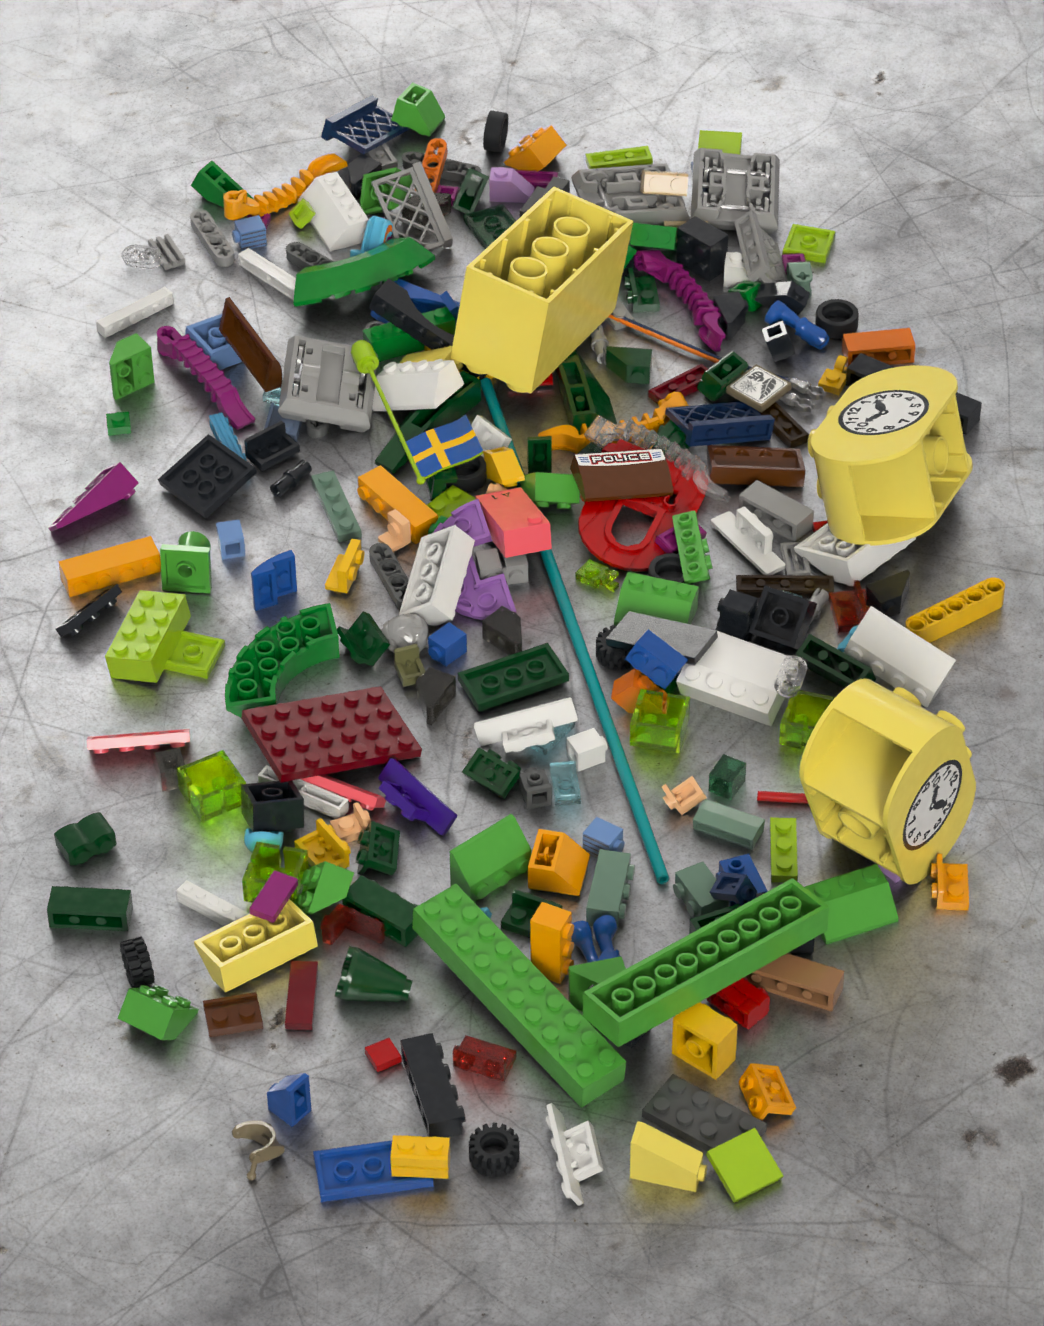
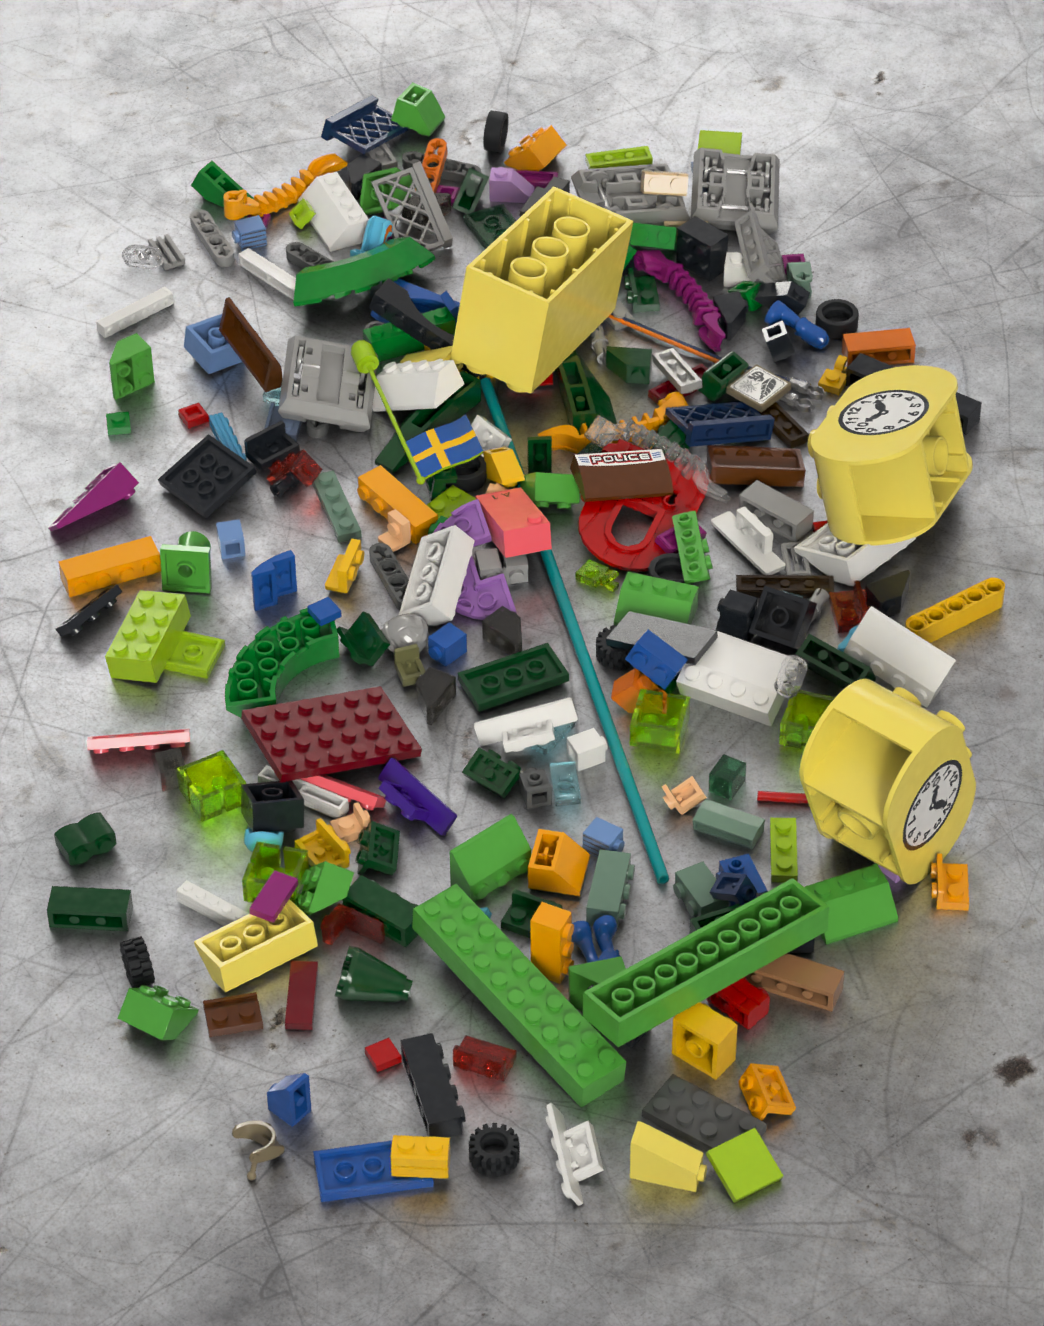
(182, 348): magenta piece -> none
(193, 415): none -> red tile
(299, 464): none -> clear red bracket
(324, 611): none -> blue tile
(677, 371): none -> light grey plate
(811, 241): lime tile -> none

